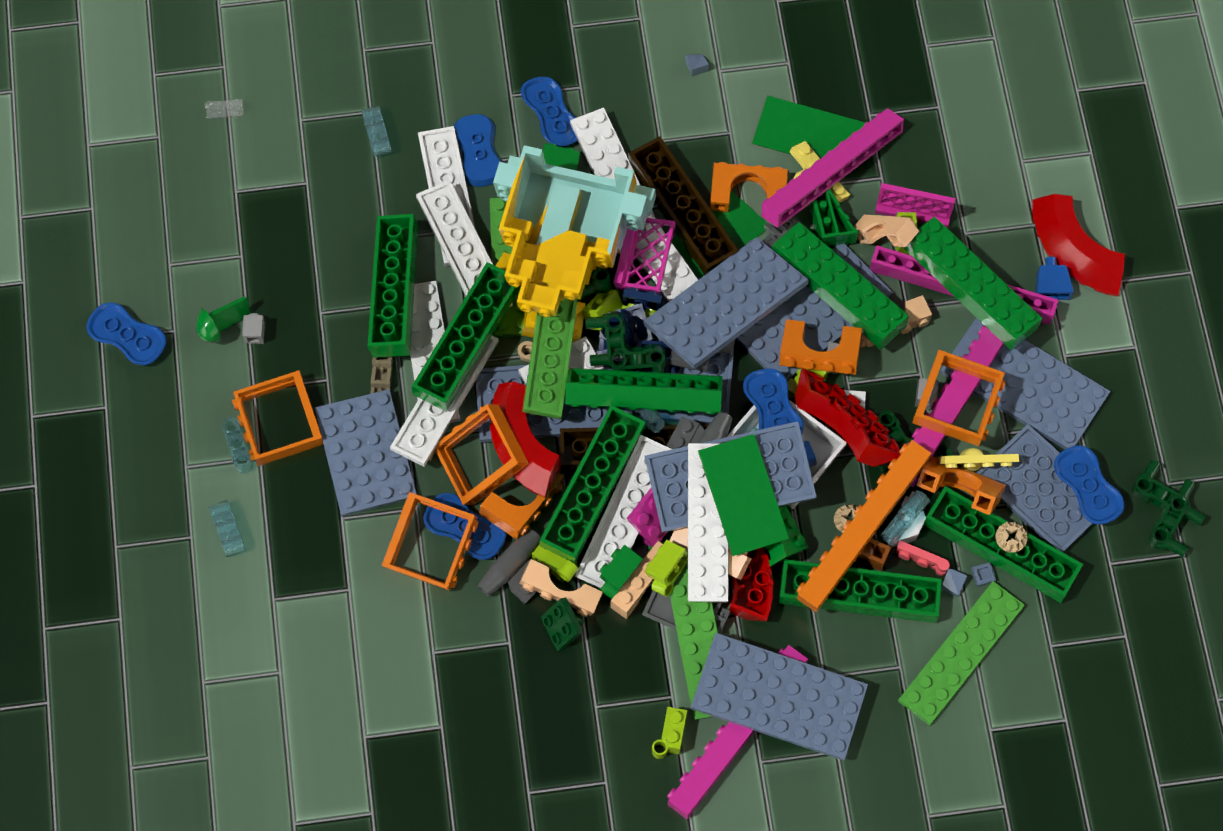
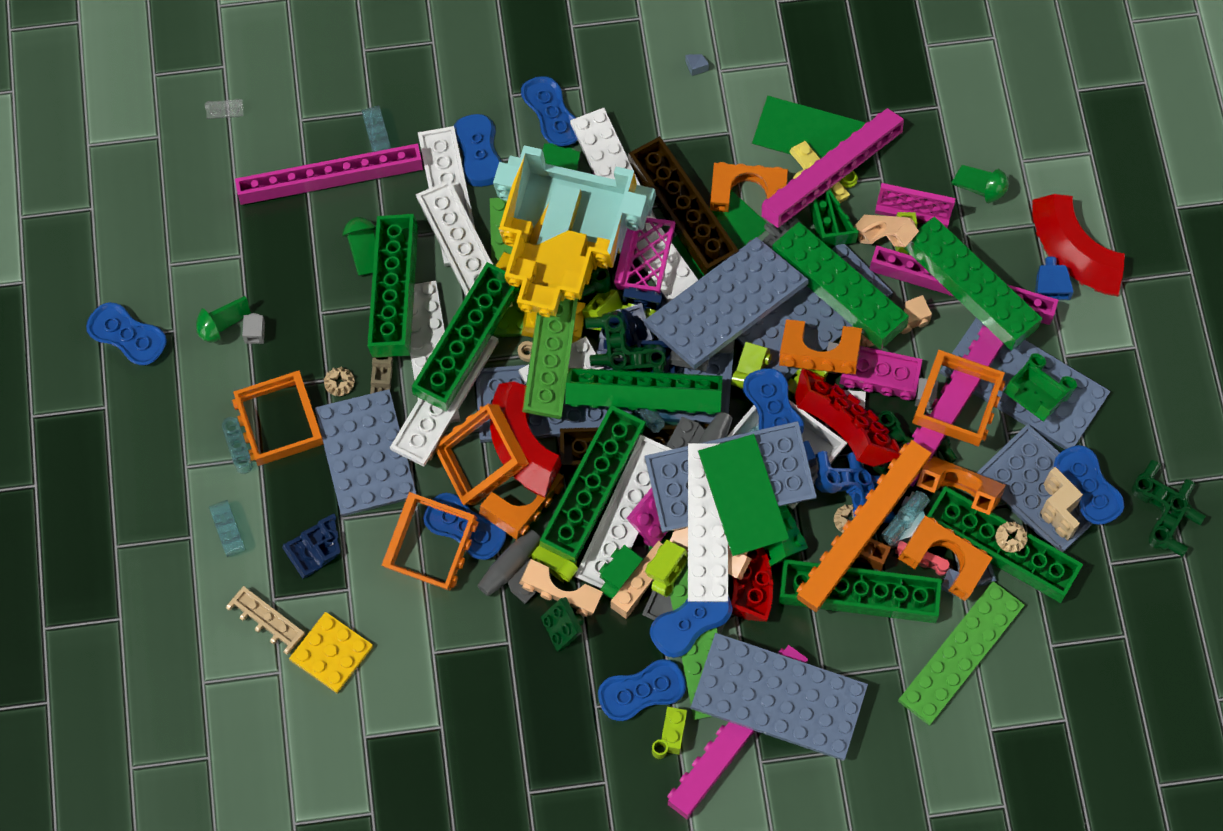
(266, 618): none -> tan hinge
(314, 547): none -> dark blue slope
(328, 174): none -> dark pink brick
(331, 652): none -> yellow plate
(344, 387): none -> tan gear
(362, 243): none -> green piece
(657, 684): none -> blue plate
(679, 629): none -> blue plate
(752, 359): none -> lime hinge
(849, 180): none -> lime plate
(854, 480): none -> blue pin
(885, 373): none -> dark pink bracket
(971, 559): none -> orange arch
(974, 459): light yellow plate -> none
(982, 182): none -> green piece
(1038, 390): none -> green piece
(1063, 501): none -> tan bracket

